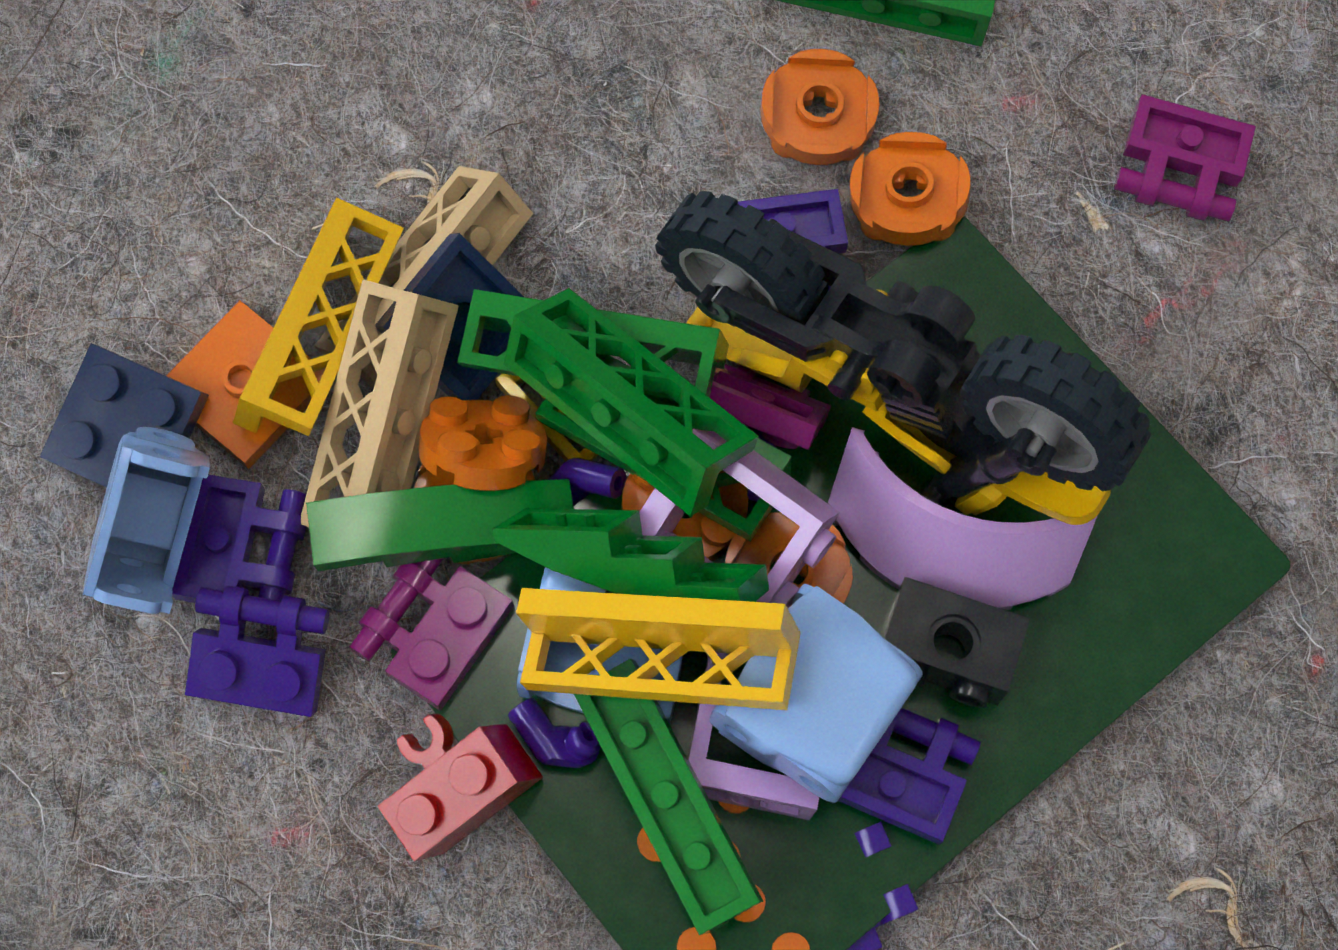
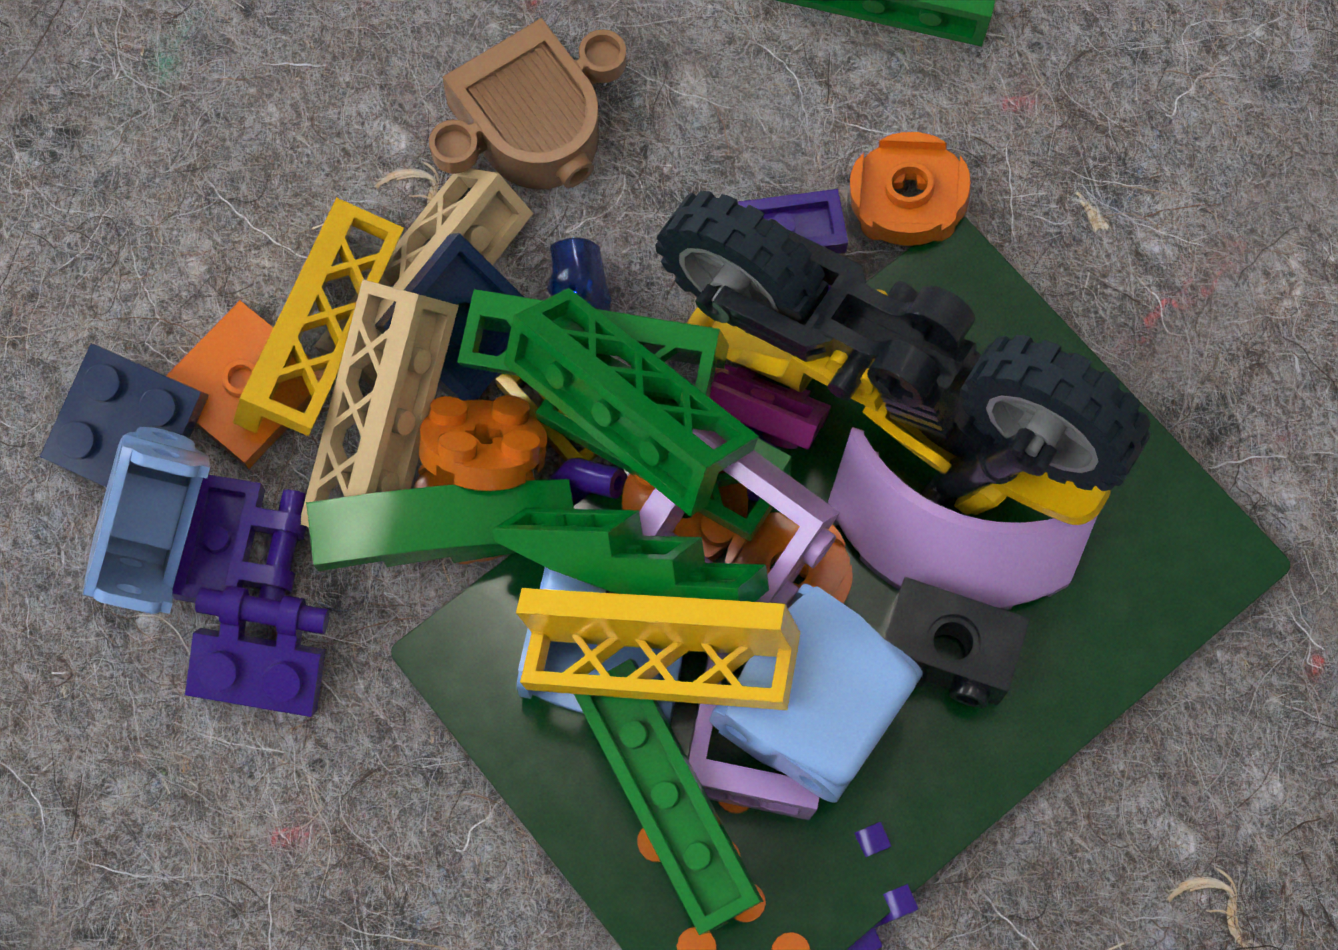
(446, 638): magenta plate -> none
(457, 787): brick -> none
(528, 108): none -> medium nougat piece
(551, 743): dark purple arm -> none
(580, 267): none -> clear blue piece
(812, 138): orange plate -> none
(909, 790): dark purple plate -> none
(1187, 142): magenta plate -> none

